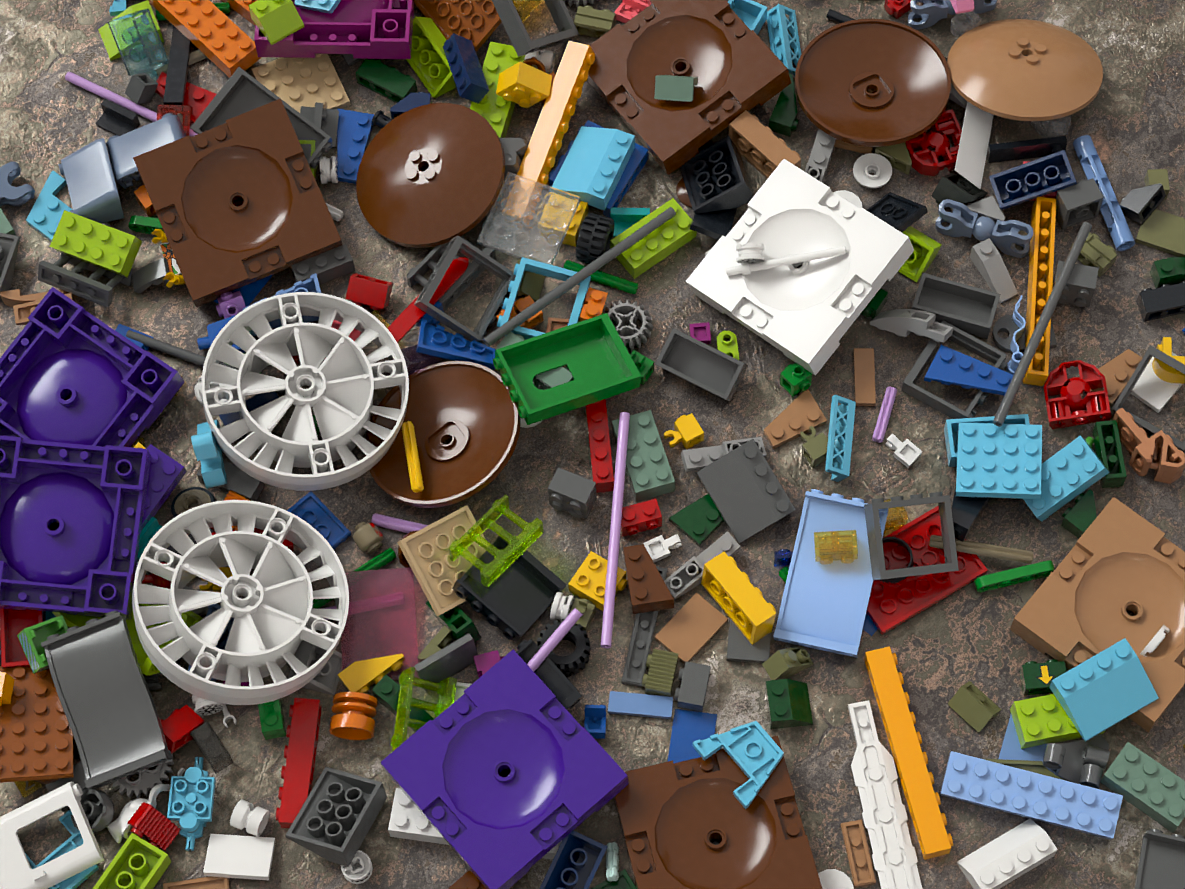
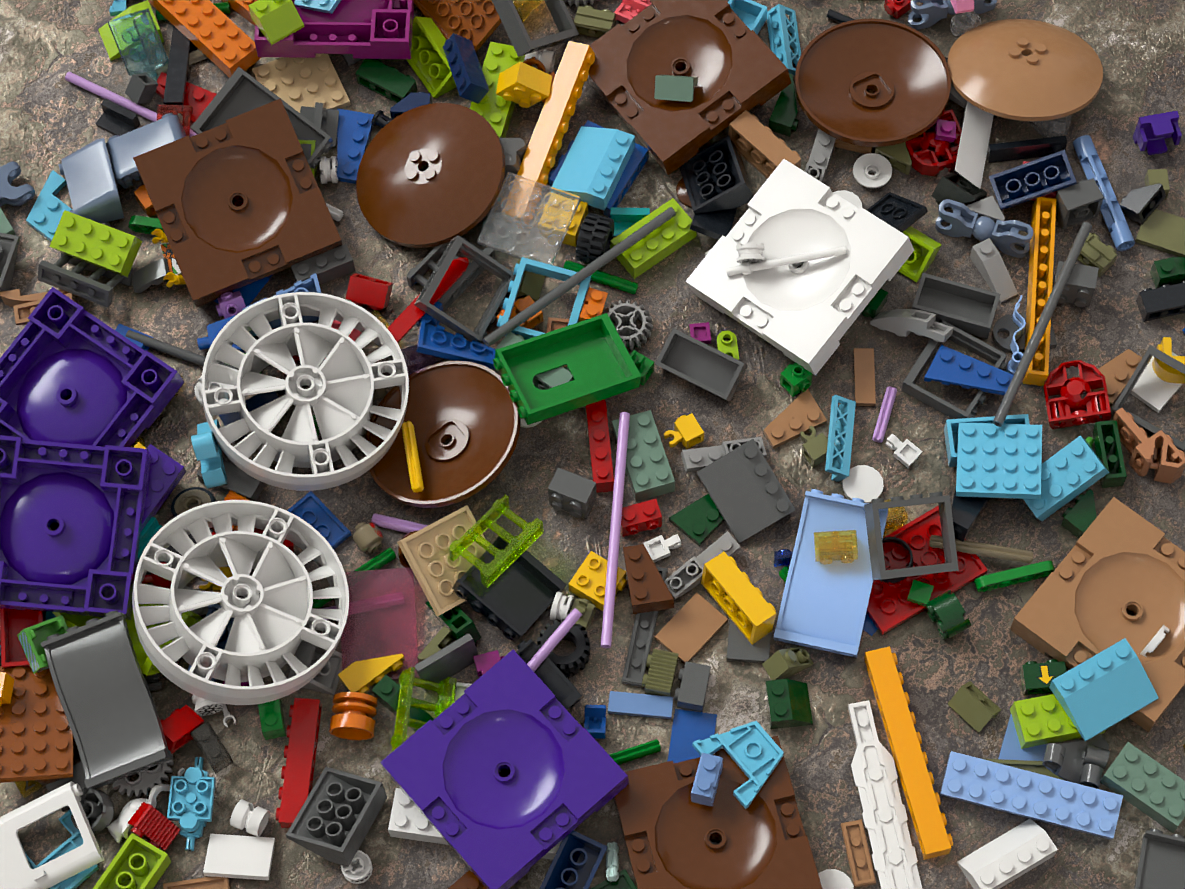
(636, 752): none -> green axle
(707, 779): none -> medium blue brick
(863, 483): none -> white tile
(920, 593): none -> green tile
(945, 130): none -> magenta plate
(947, 614): none -> dark green brick
(1155, 128): none -> dark purple panel

